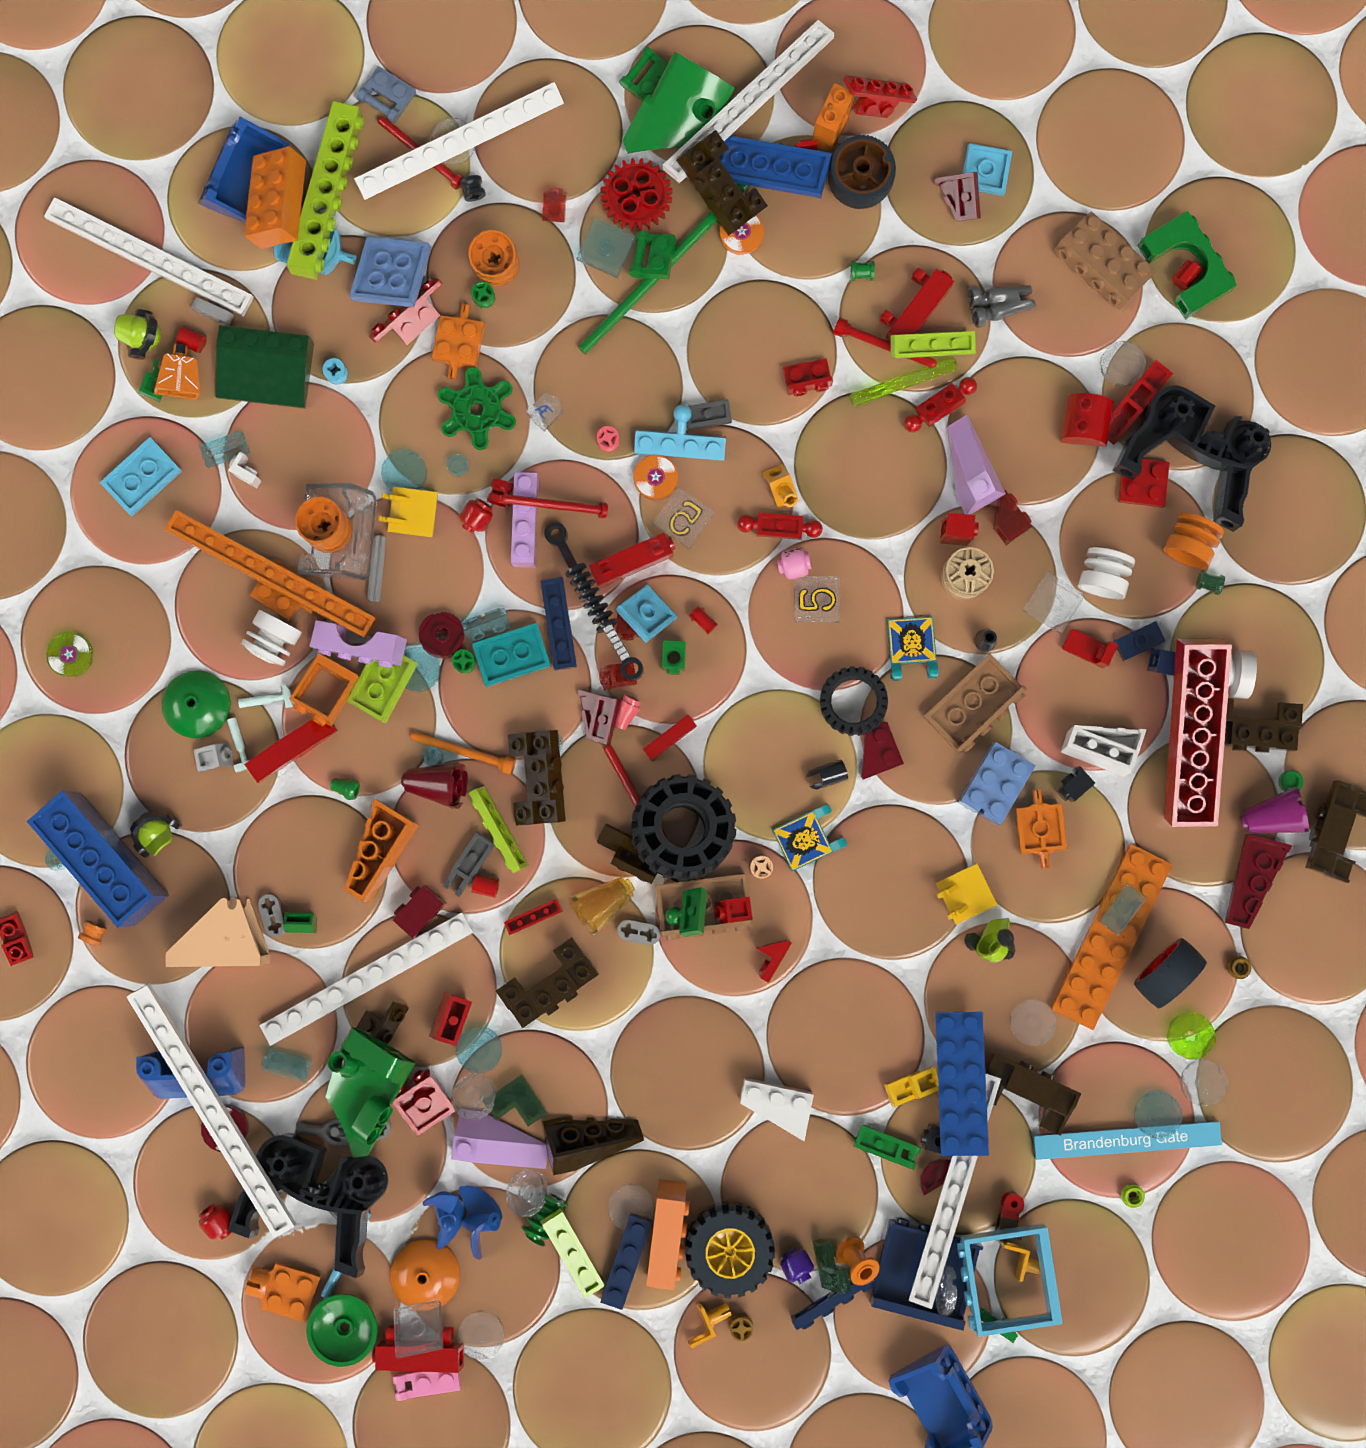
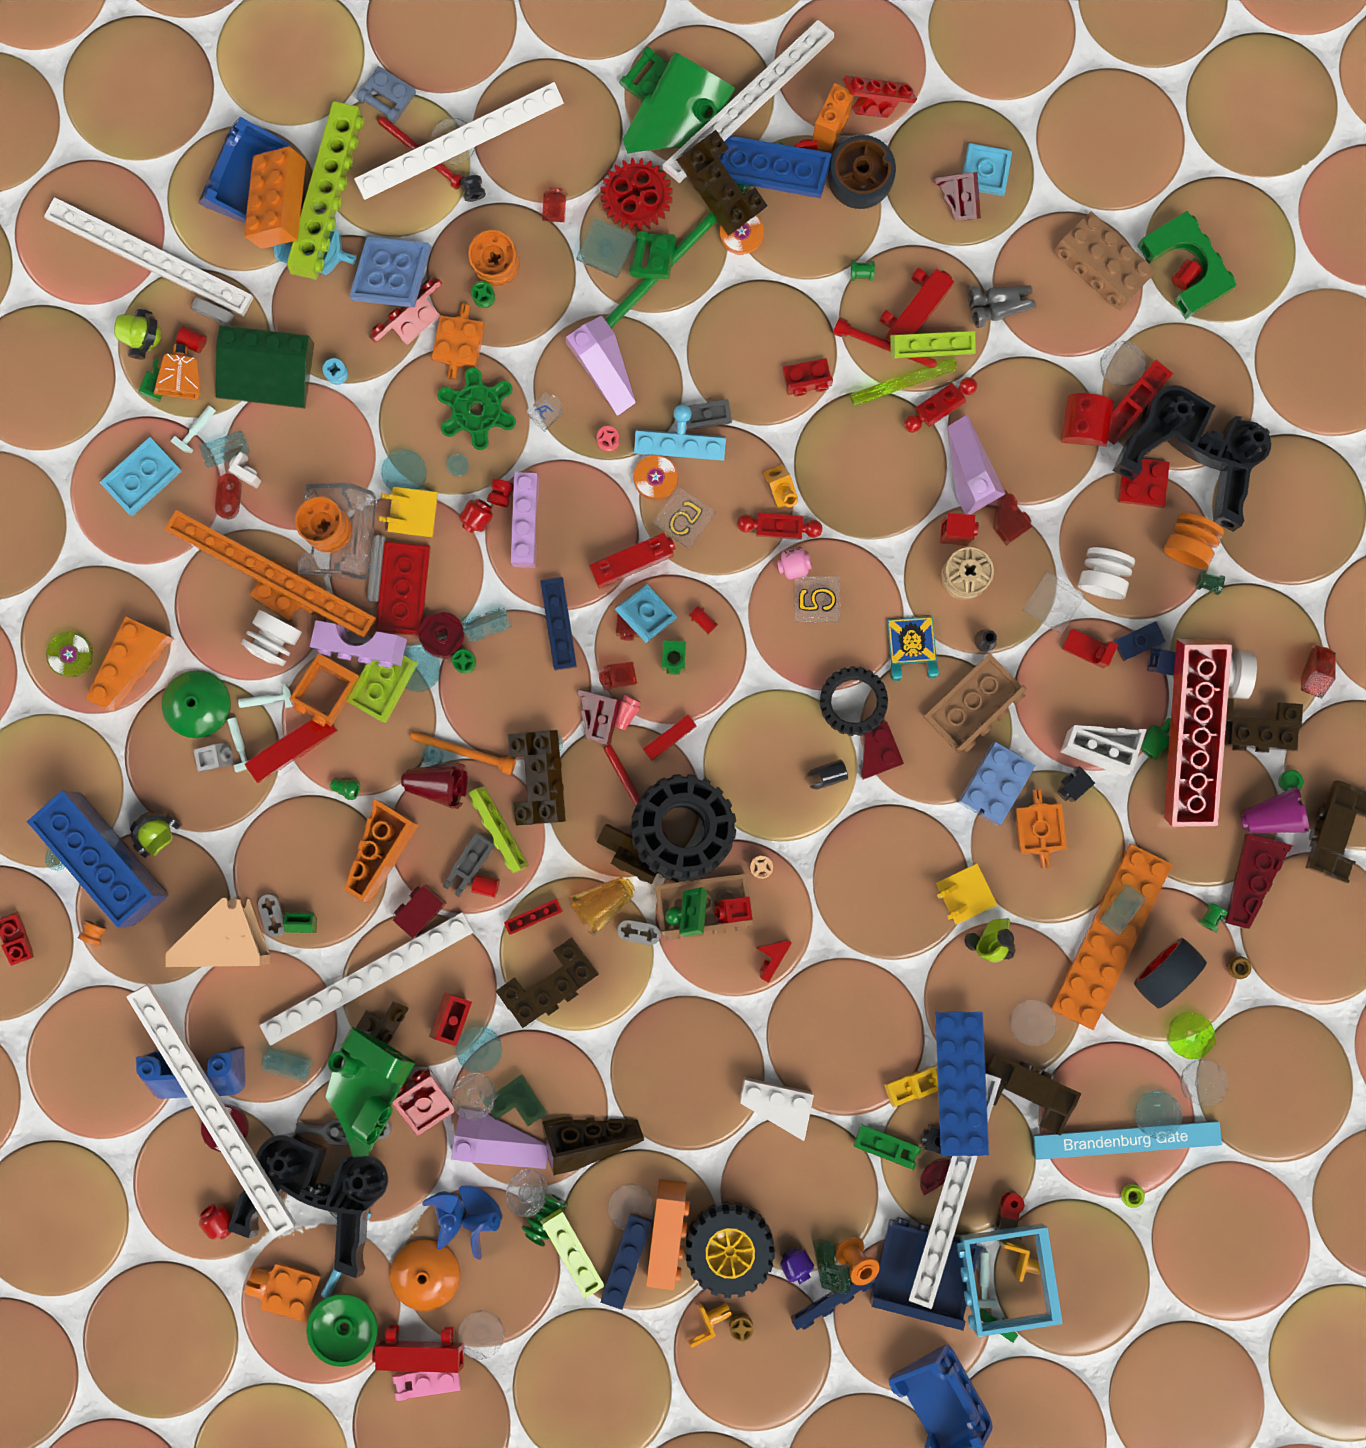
(126, 662): none -> orange wedge
(194, 430): none -> light aqua piece
(228, 497): none -> clear red plate
(402, 588): none -> red tile
(418, 1329): clear tile -> none
(511, 655): teal plate -> none
(601, 358): none -> lavender wedge
(601, 509): red bar -> none
(606, 625): black piece -> none
(805, 840): flag -> none
(946, 1292): clear tile -> none
(984, 1282): none -> light aqua piece
(1156, 739): none -> green piece
(1212, 917): none -> green bush
(1319, 671): none -> clear red slope

